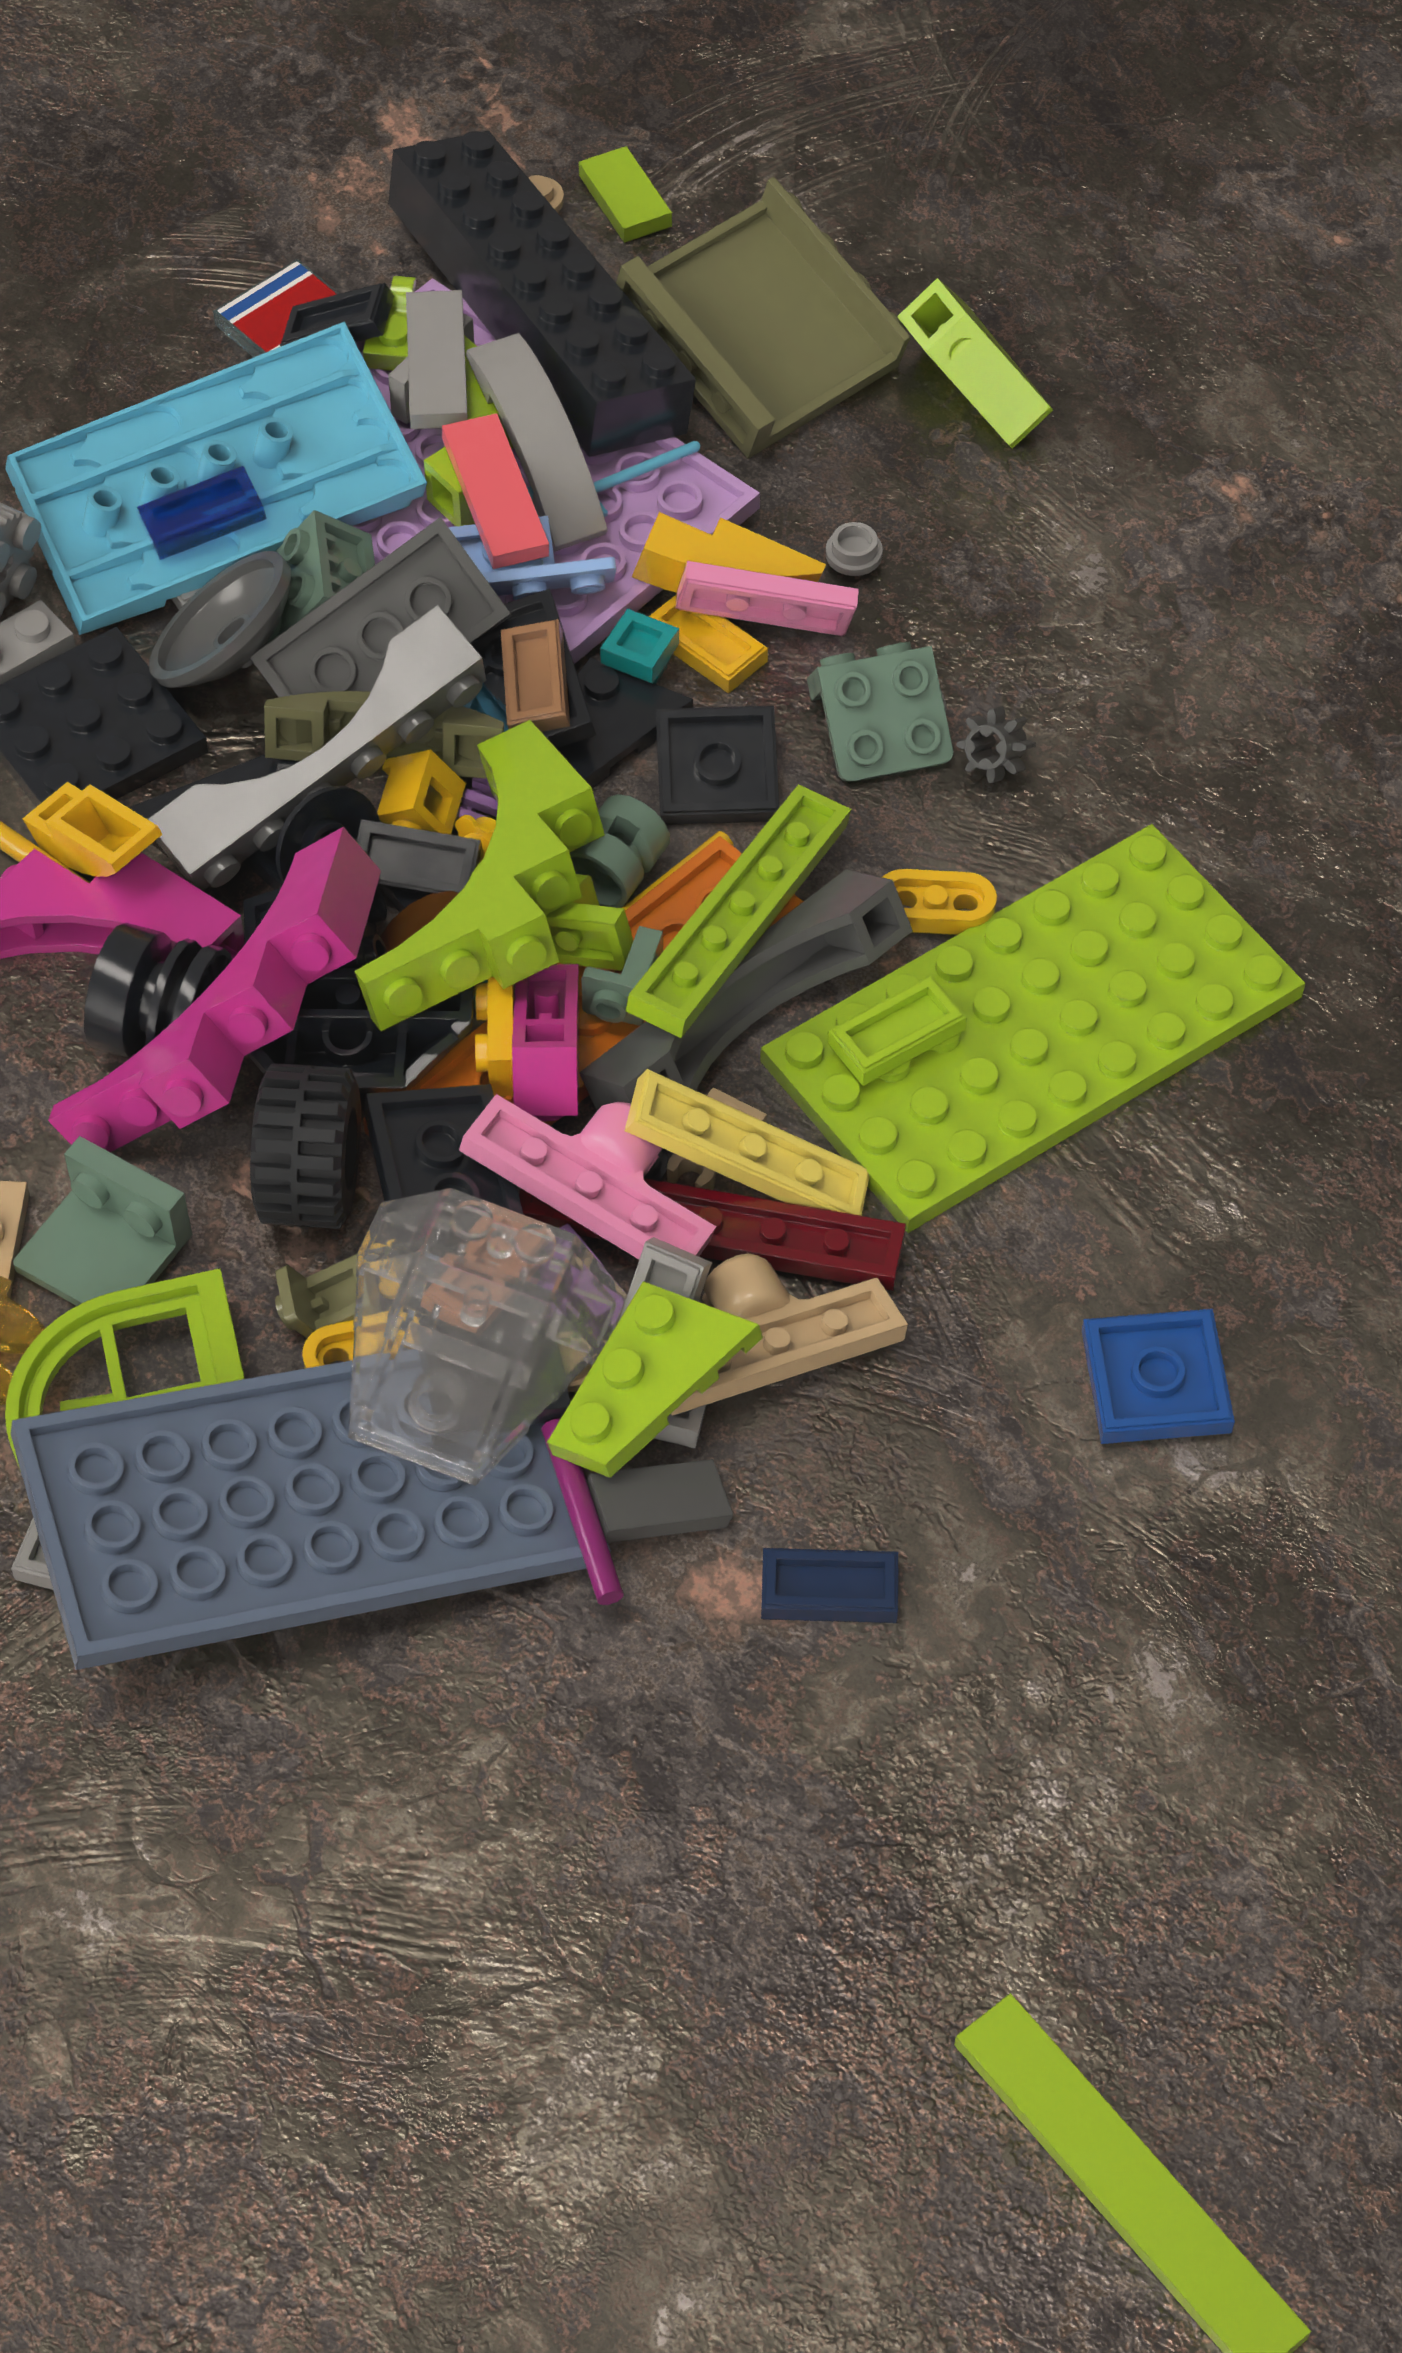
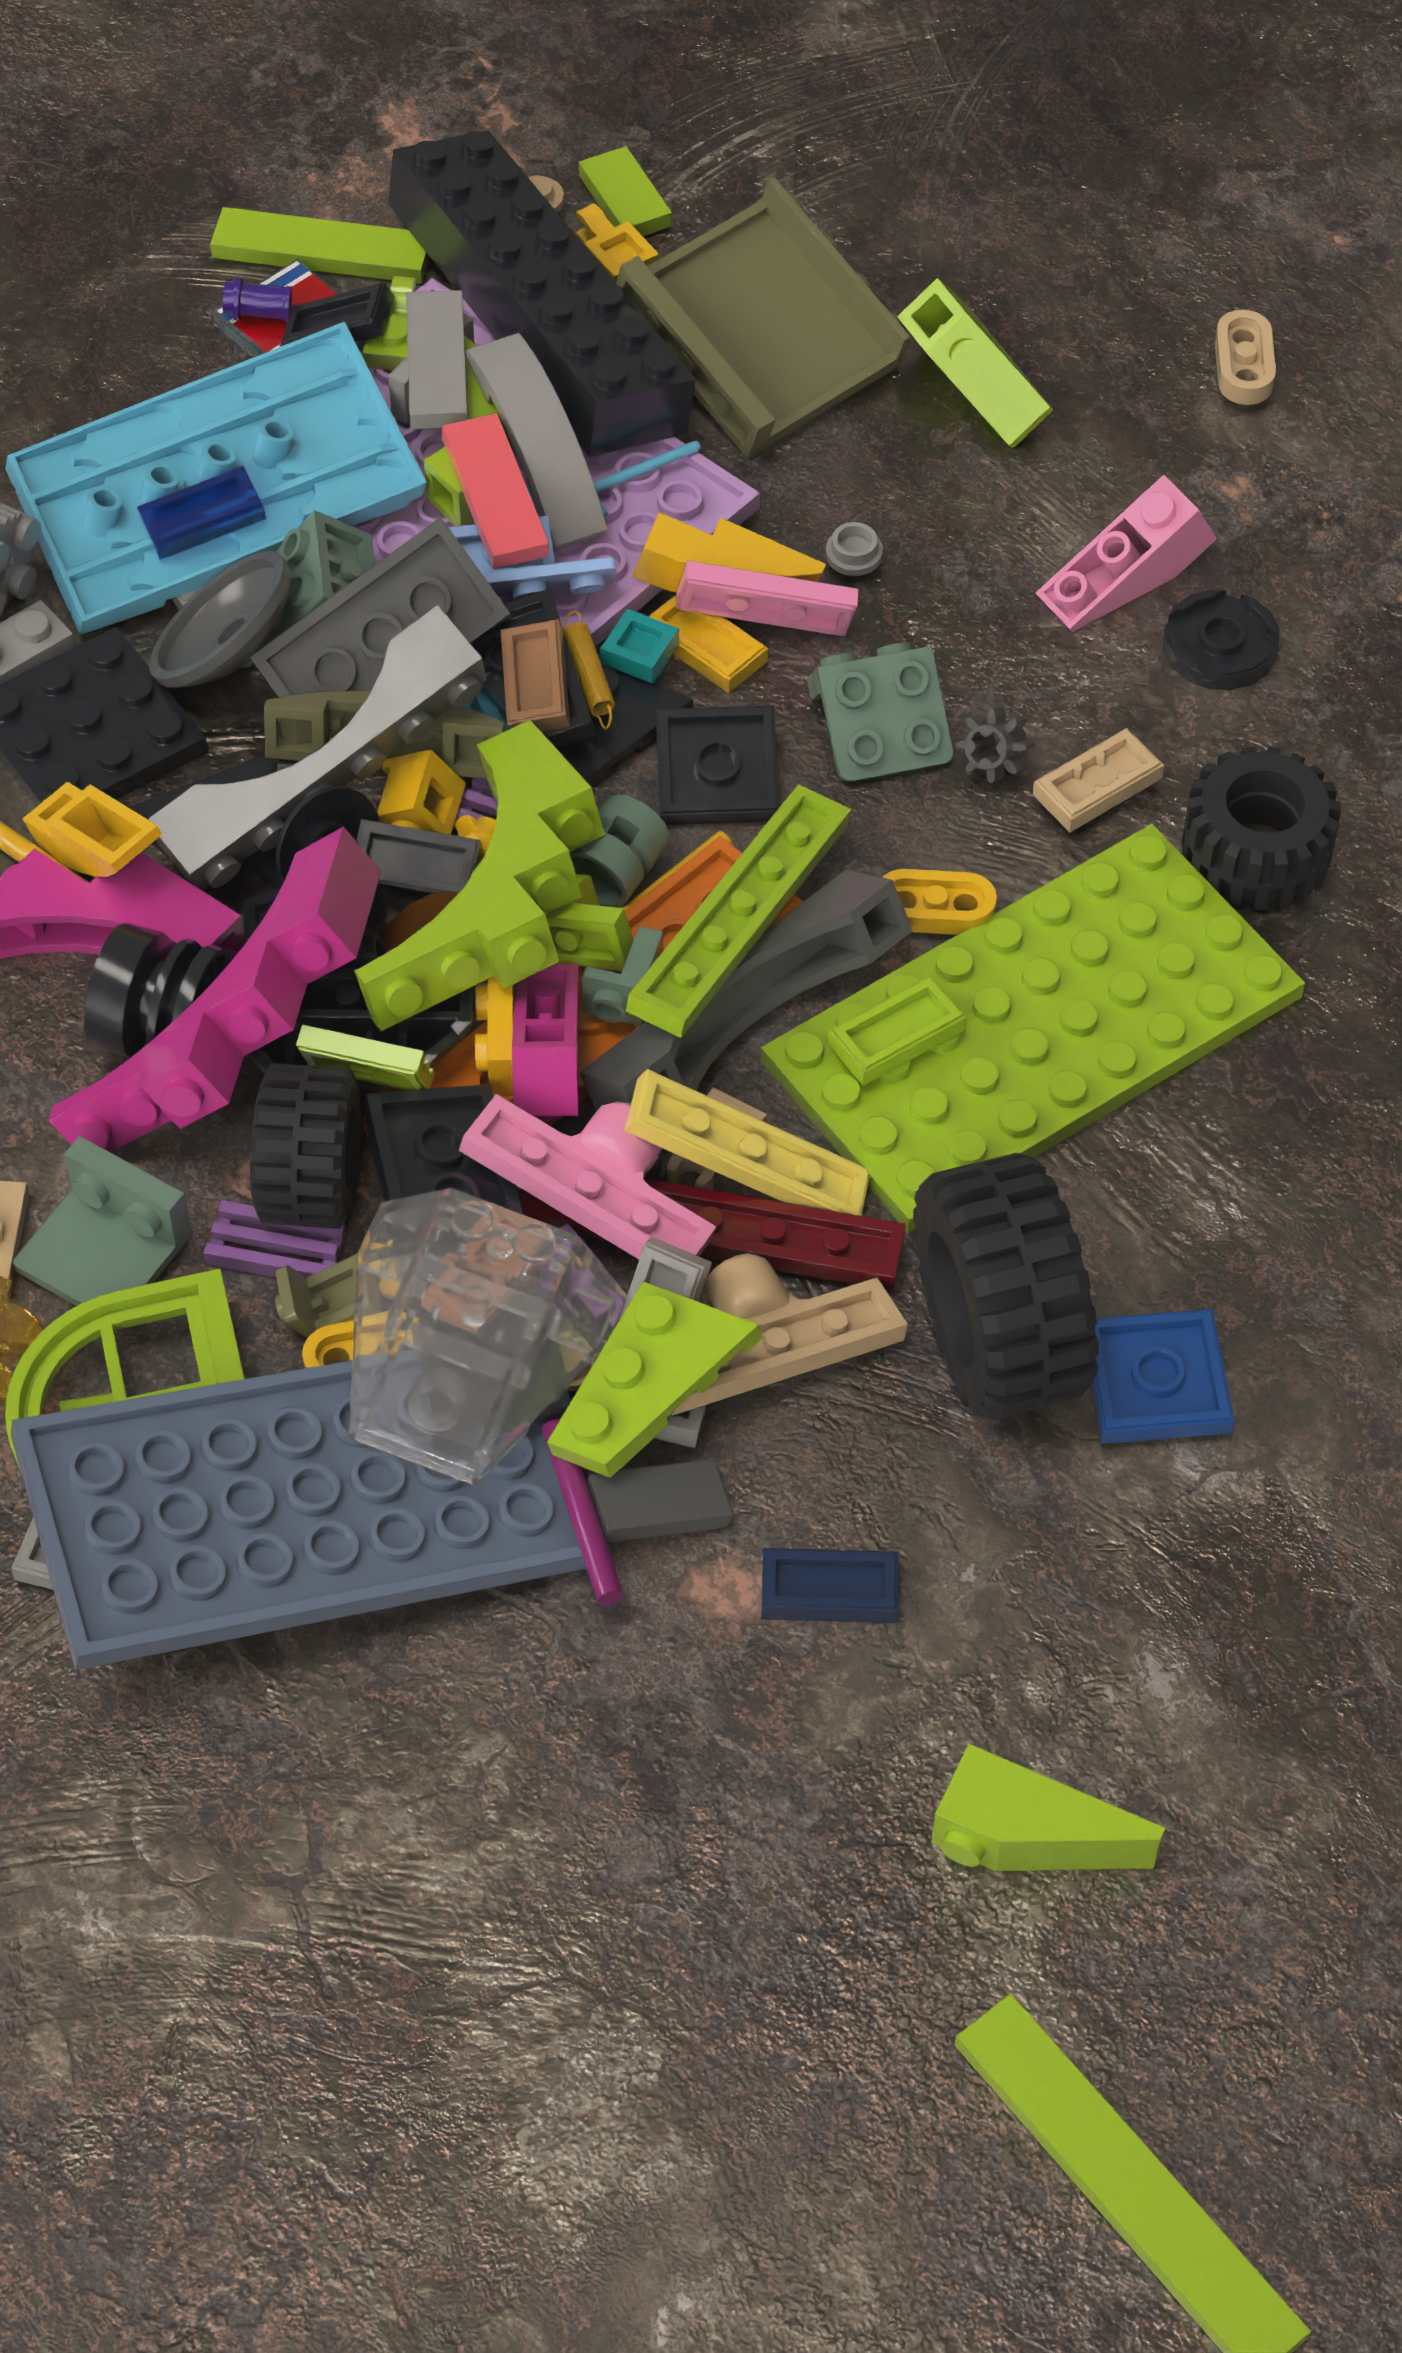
(241, 1225): none -> medium lavender tile
(256, 300): none -> dark purple pin
(318, 244): none -> lime tile
(367, 1058): none -> lime tile
(589, 669): none -> yellow piece
(612, 244): none -> yellow plate
(1006, 1285): none -> black tyre
(1029, 1822): none -> lime slope
(1098, 780): none -> tan plate
(1130, 556): none -> bright pink slope
(1221, 640): none -> black tile
(1245, 357): none -> tan plate
(1268, 792): none -> black tyre

